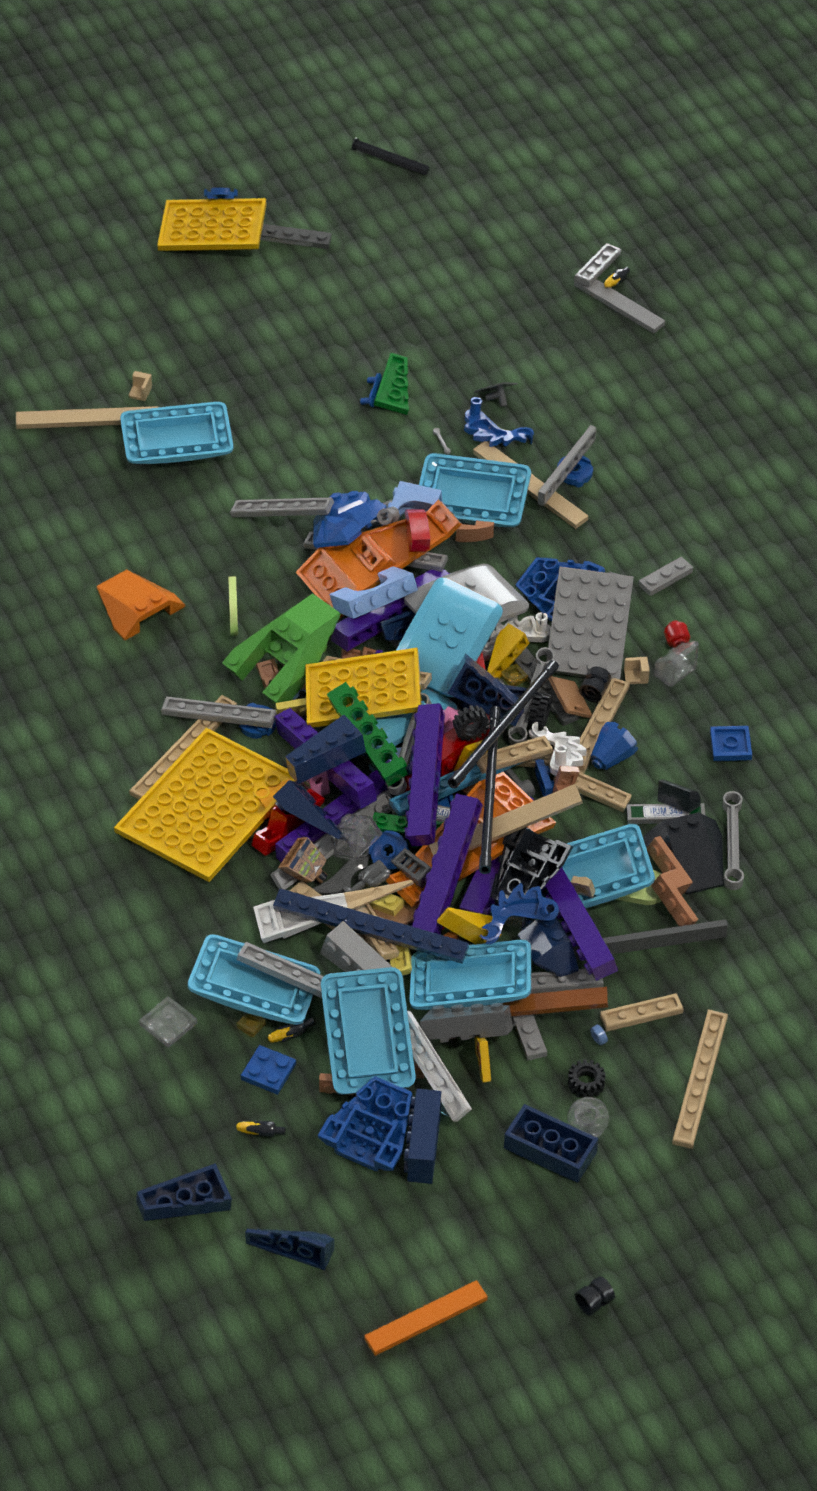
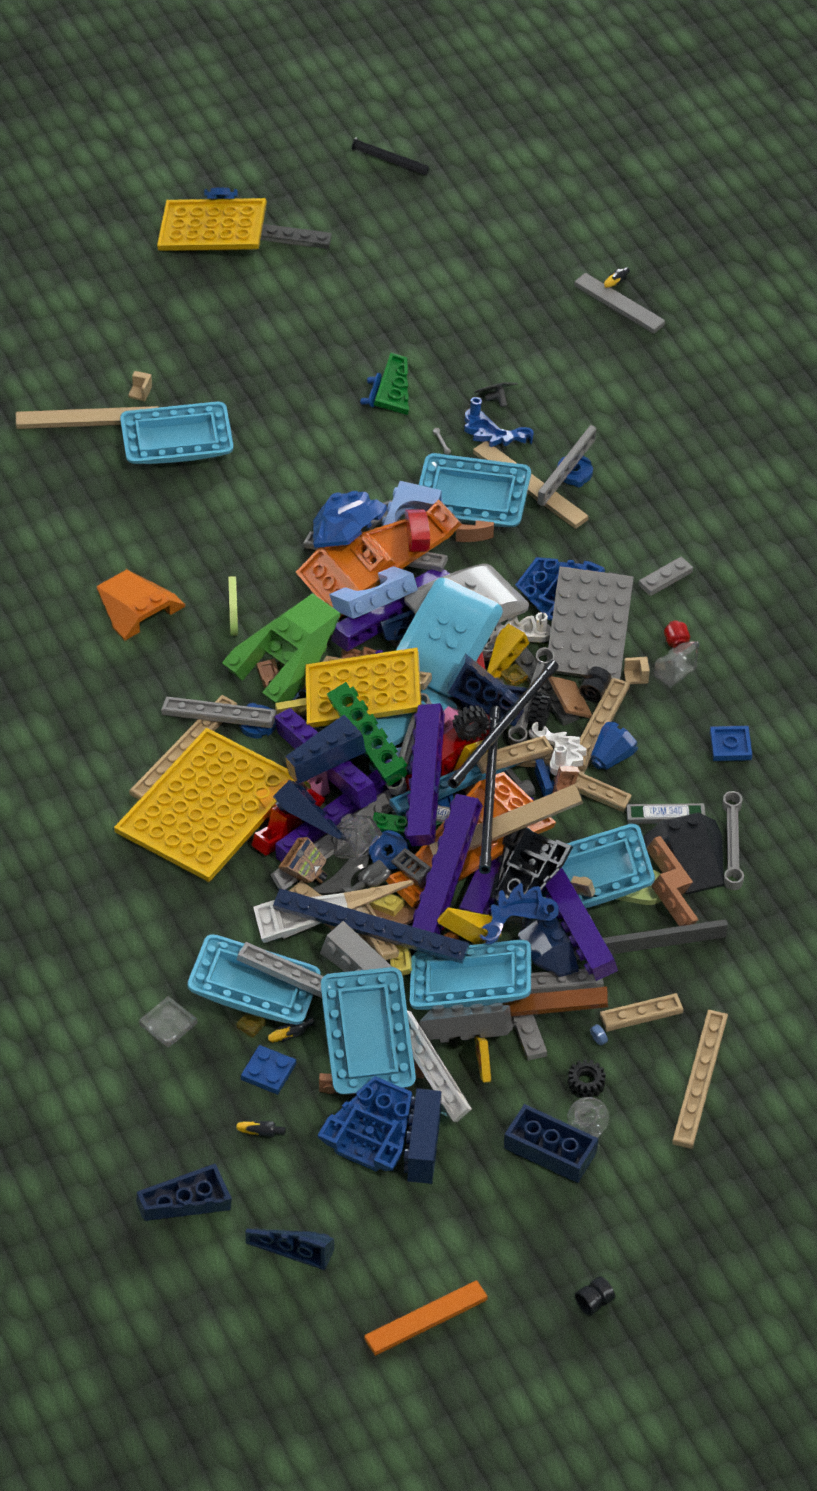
(282, 507): light grey tile -> none
(388, 515): light grey bush -> none
(597, 264): light grey tile -> none
(678, 796): black brick -> none

